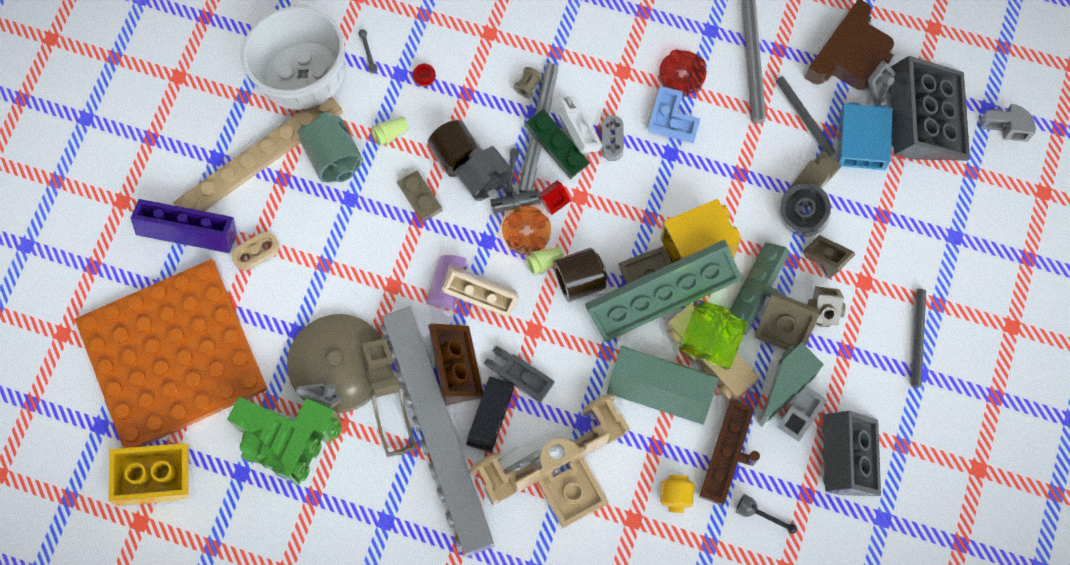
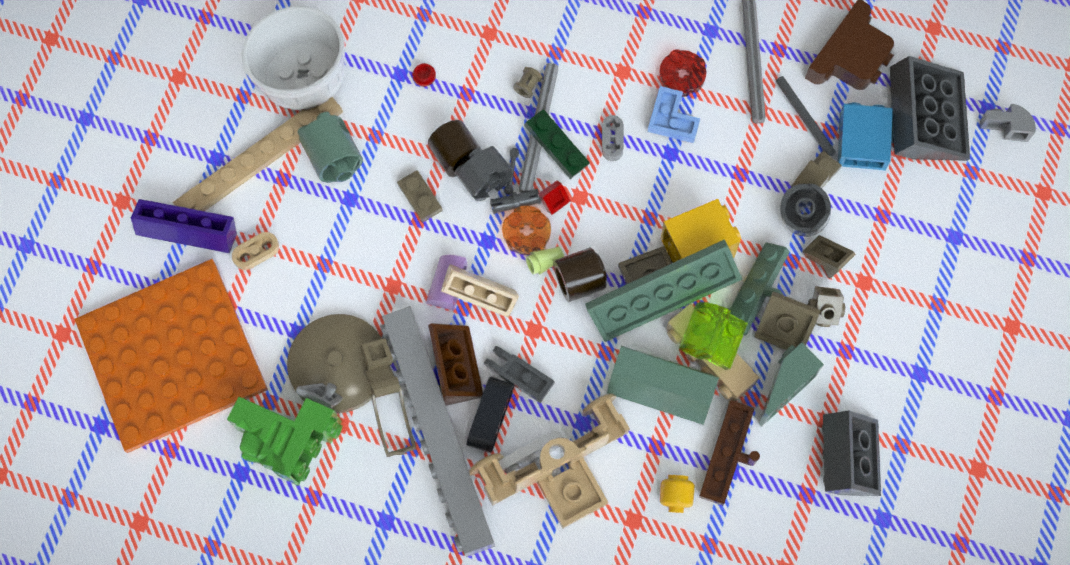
(148, 474): yellow brick -> none
(372, 67): dark grey hinge -> none
(389, 130): yellowish green cone -> none
(577, 124): white hinge -> none
(748, 507): hinge -> none
(802, 413): light grey brick -> none
(880, 81): light grey piece -> none
(918, 344): dark grey bar -> none

